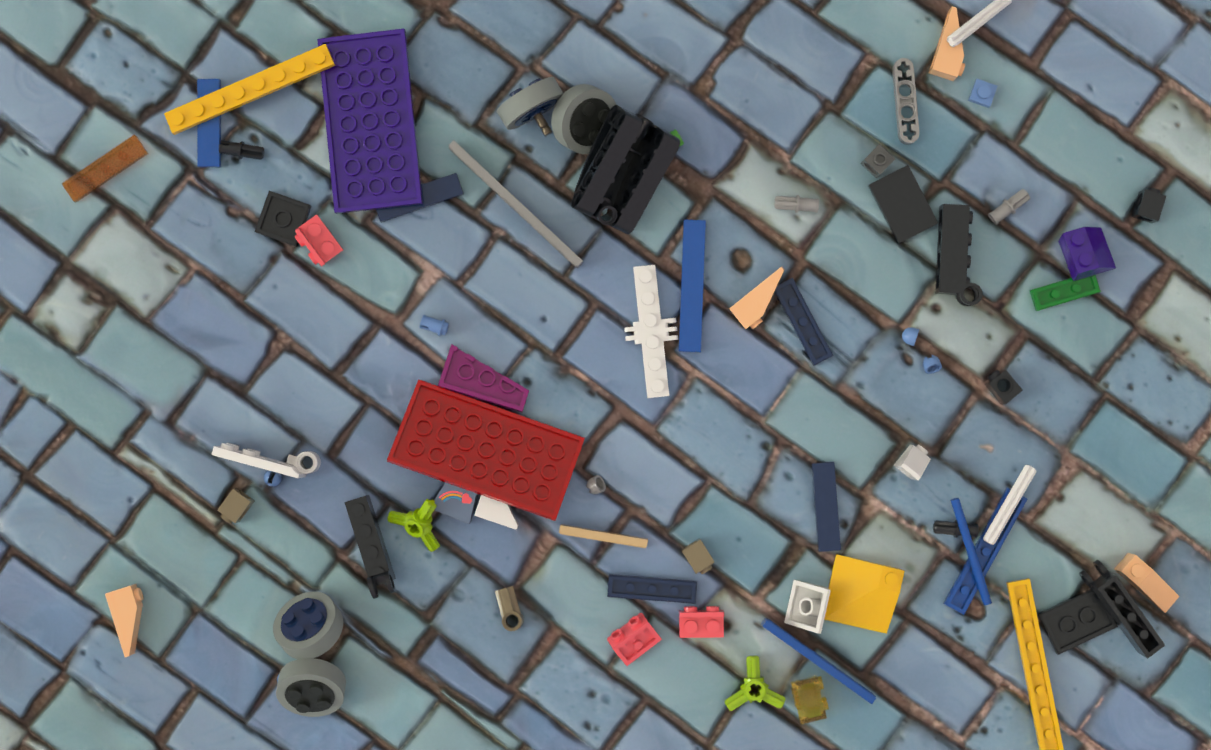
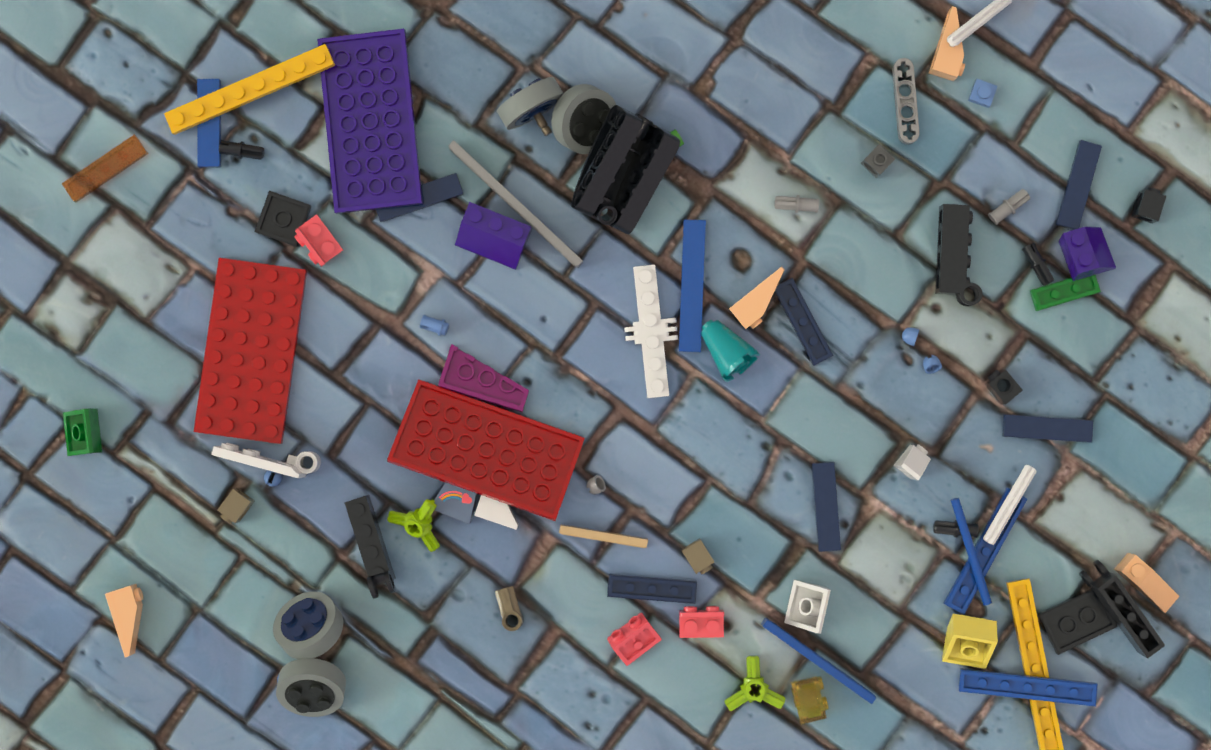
(82, 432): none -> green slope
(250, 350): none -> red plate
(493, 235): none -> dark purple slope
(728, 349): none -> teal cone
(863, 593): yellow slope -> none
(903, 204): black tile -> none
(970, 641): none -> light yellow slope
(1028, 687): none -> blue tile
(1038, 264): none -> black axle
(1047, 428): none -> dark blue tile
(1078, 185): none -> dark blue tile

